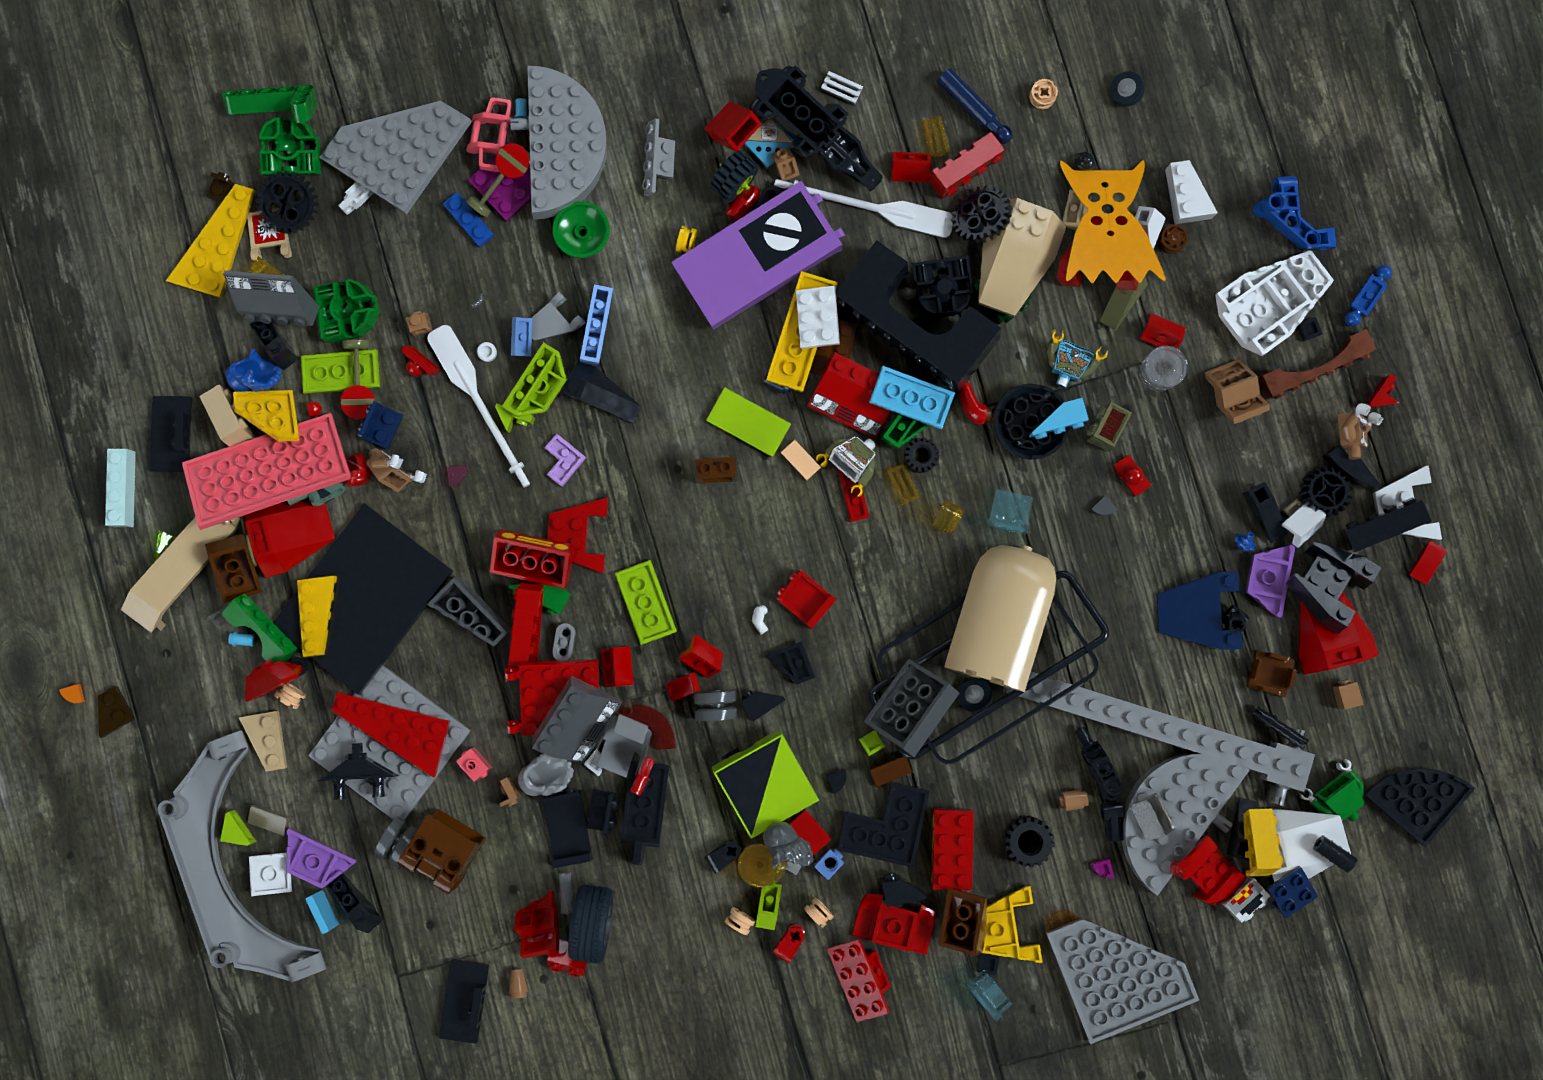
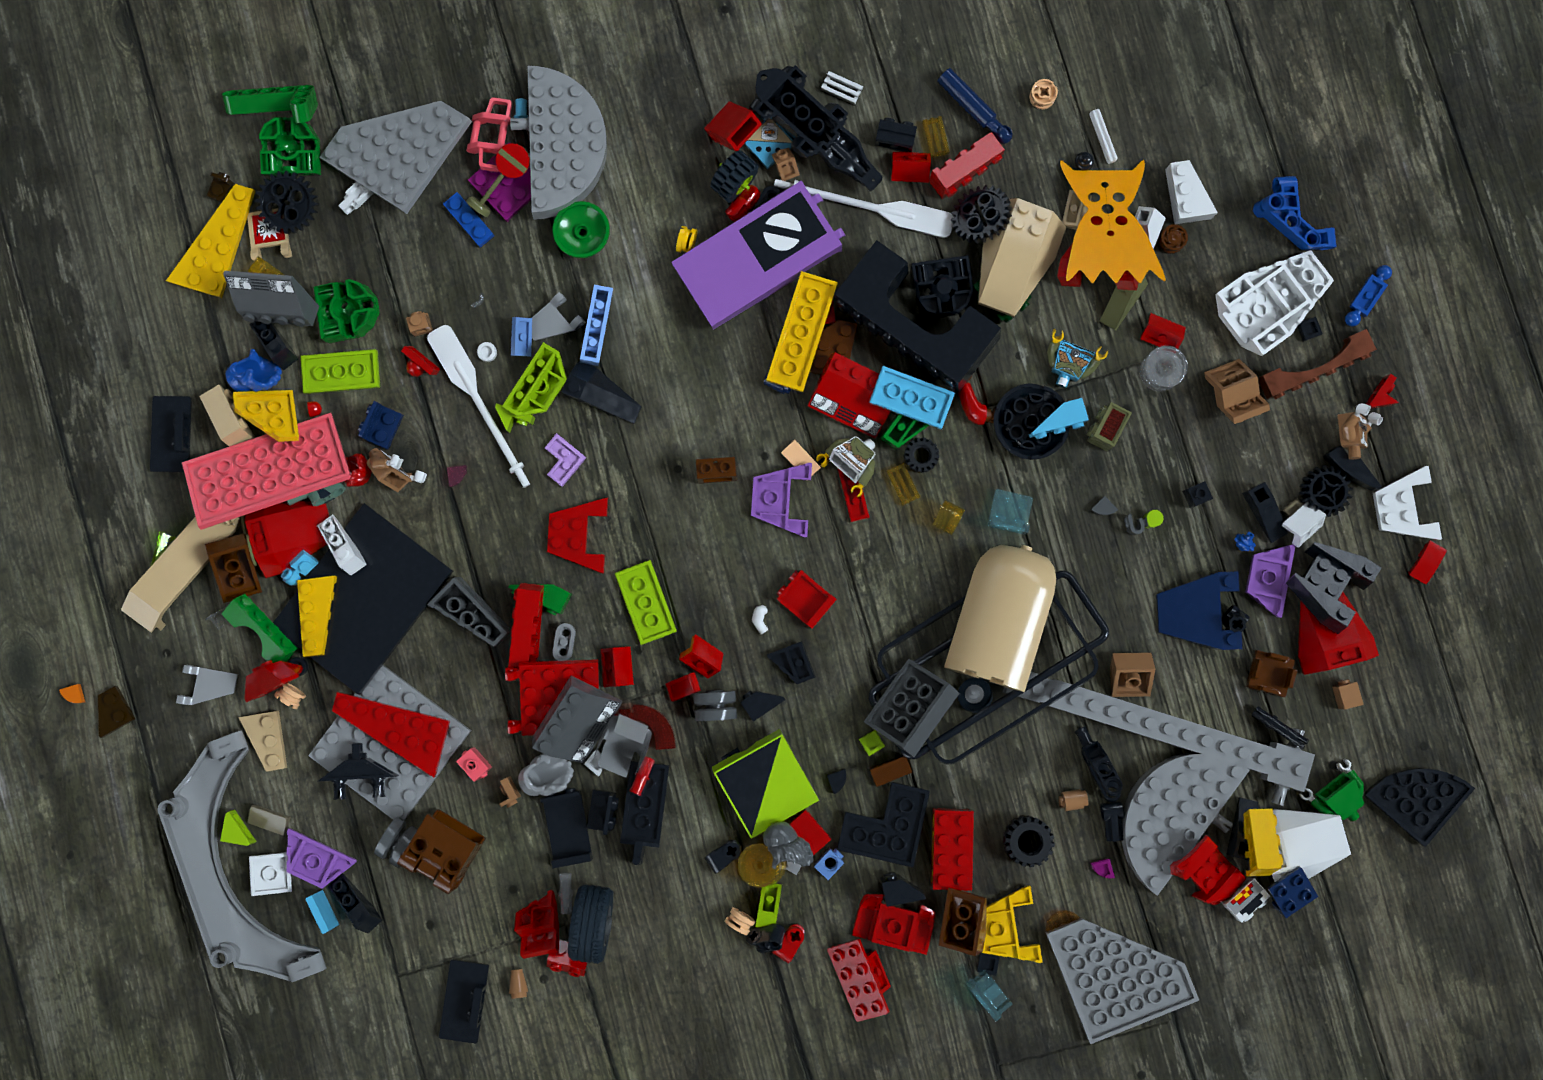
(120, 488): light aqua brick -> none
(208, 685): none -> light grey flag
(241, 639): medium azure pin -> none
(303, 564): none -> medium azure plate
(341, 545): none -> white slope
(357, 397): piece -> none
(532, 558): red brick -> none
(658, 157): light grey bracket -> none
(748, 422): lime tile -> none
(766, 938): none -> black piece
(772, 498): none -> medium lavender wing
(817, 317): white plate -> none
(817, 913): light nougat wheel -> none
(896, 135): none -> black brick
(1103, 136): none -> white axle
(1127, 88): black wheel -> none
(1131, 674): none -> medium nougat slope
(1132, 475): red tile -> none
(1150, 520): none -> leg
(1152, 817): clear smoke panel -> none
(1197, 494): none -> black brick
(1335, 853): black axle -> none
(1386, 525): black brick -> none

